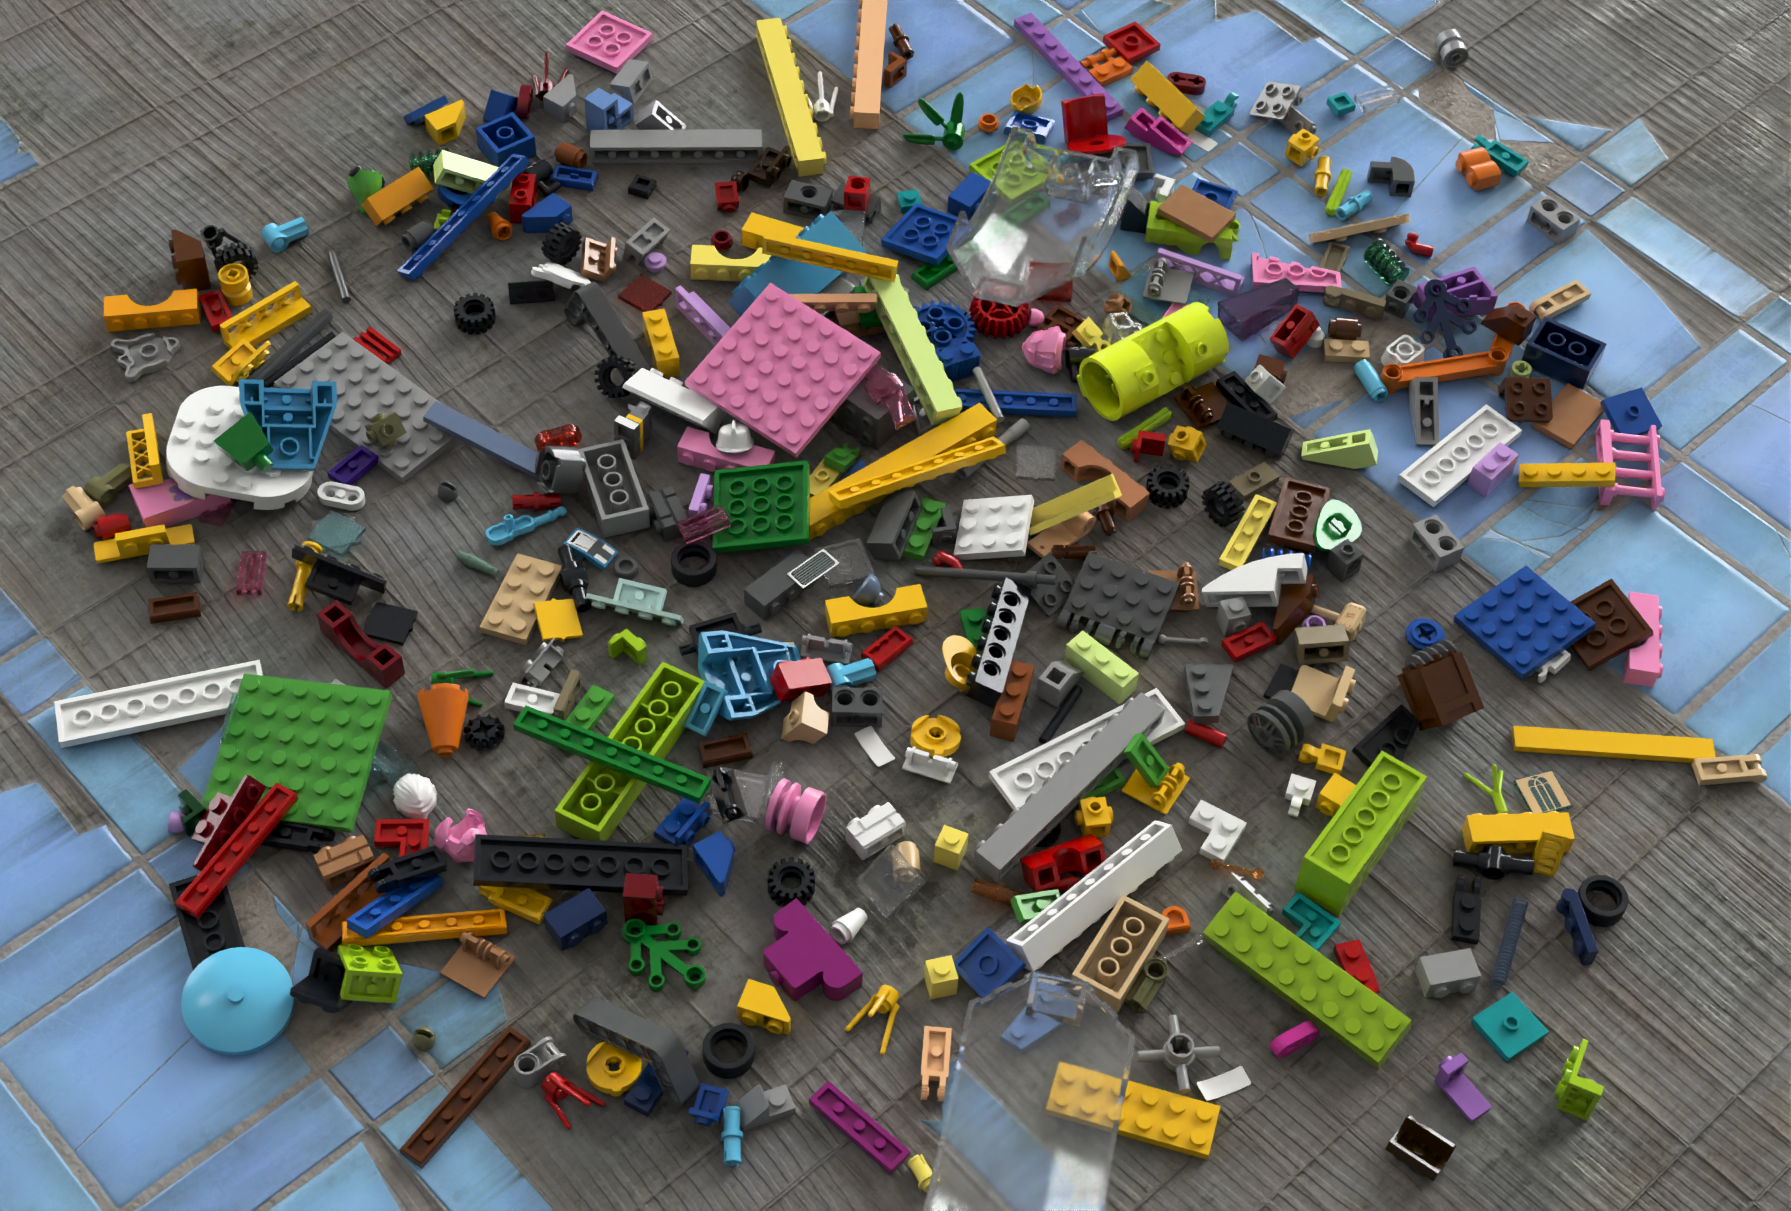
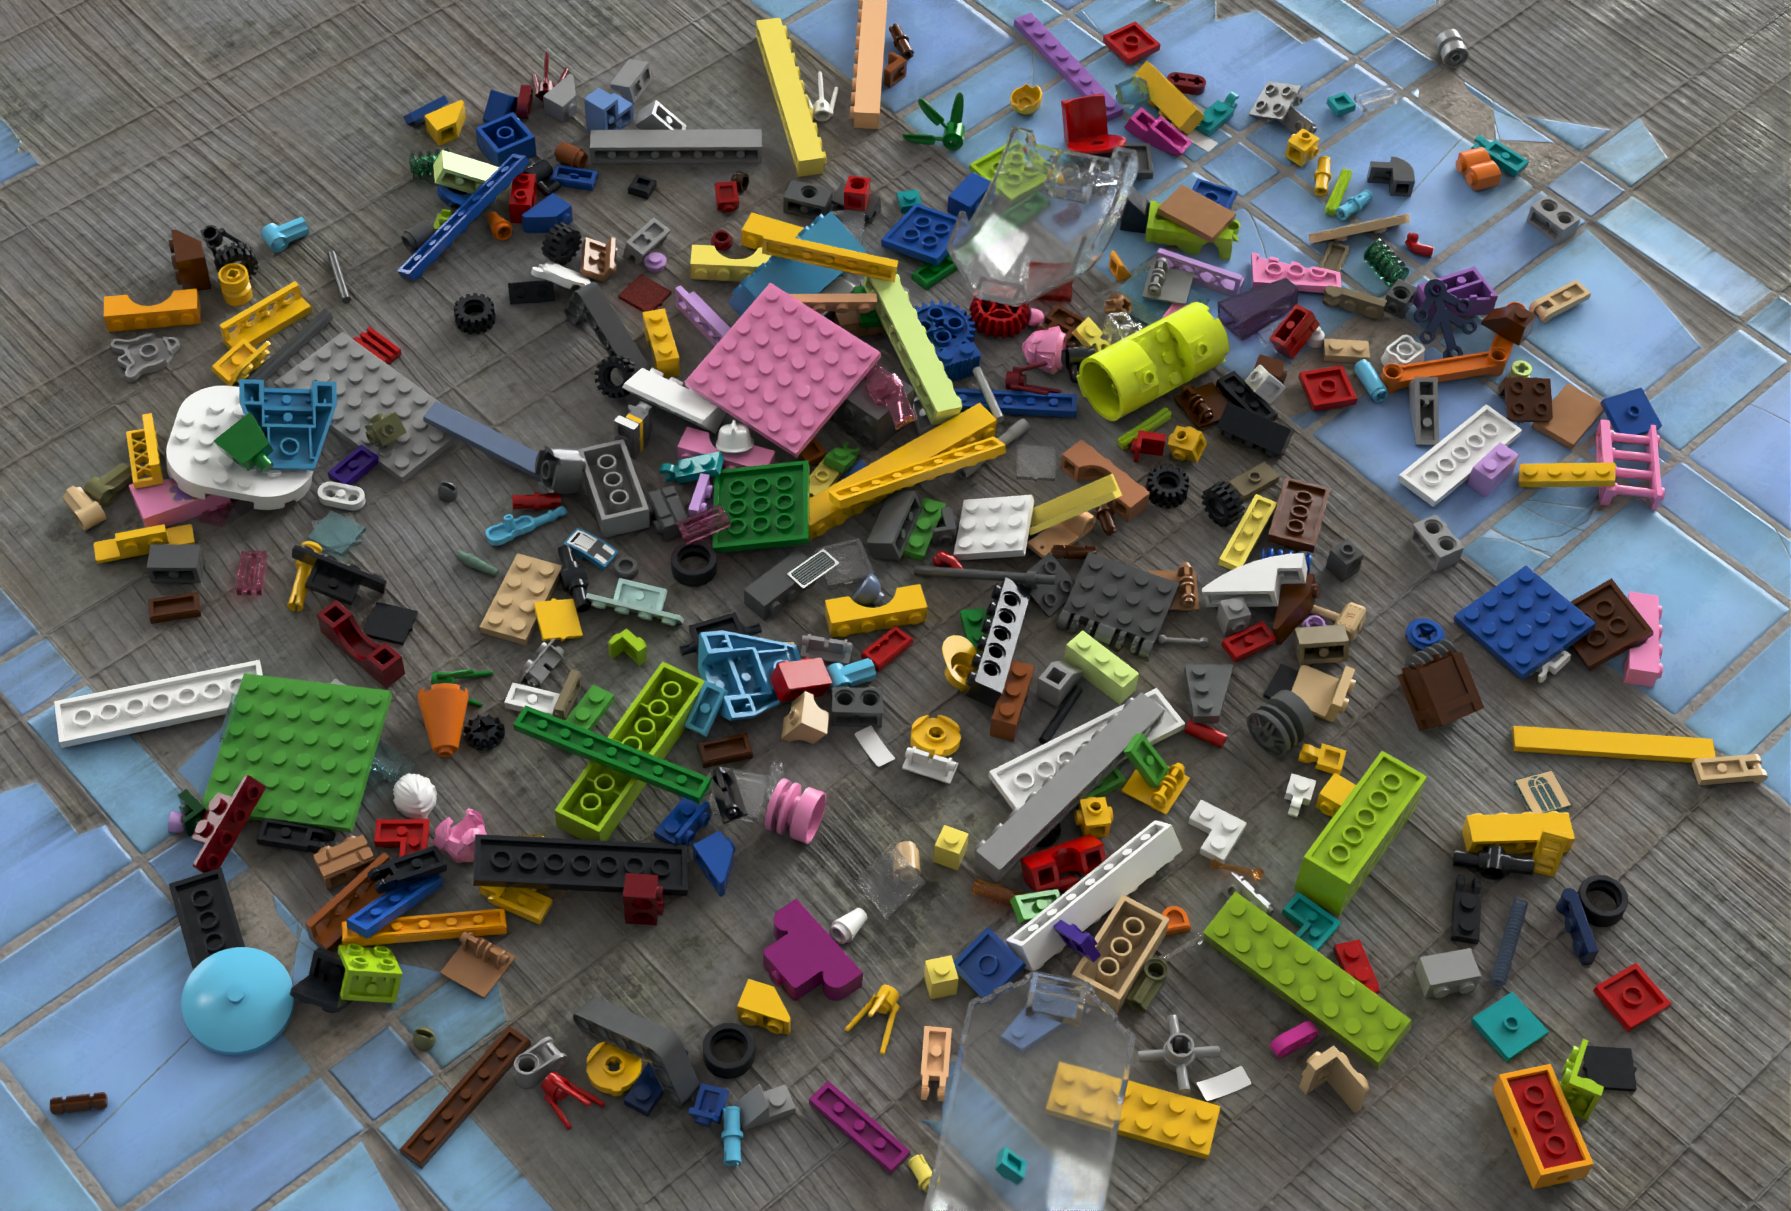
(78, 1103): none -> reddish brown axle
(110, 525): red brick -> none
(215, 309): red plate -> none
(236, 850): red tile -> none
(269, 381): black bar -> none
(364, 184): bright green hat -> none
(398, 197): light orange brick -> none
(564, 436): clear red plate -> none
(575, 919): dark blue brick -> none
(609, 41): bright pink plate -> none
(662, 951): green plant -> none
(691, 468): none -> teal plate
(769, 166): dark brown bracket -> none
(791, 869): black tyre -> none
(813, 453): none -> dark orange plate
(875, 830): white brick -> none
(988, 123): orange plate -> none
(1010, 1166): none -> teal plate
(1017, 381): none -> dark red plant
(1041, 126): blue plate -> none
(1076, 940): none -> dark purple plate
(1111, 70): orange plate -> none
(1132, 92): none -> clear light blue brick
(1163, 187): white bracket -> none
(1327, 388): none -> red plate
(1335, 524): shield -> none
(1337, 1071): none -> tan bracket
(1344, 328): reddish brown brick -> none
(1344, 450): yellowish green slope -> none
(1390, 736): black wing -> none
(1421, 1148): dark brown bracket -> none
(1460, 1089): medium lavender bracket -> none
(1496, 793): lime plant -> none
(1542, 1126): none -> brick
(1563, 352): dark blue brick -> none
(1610, 1067): none -> black piece
(1632, 997): none -> red plate

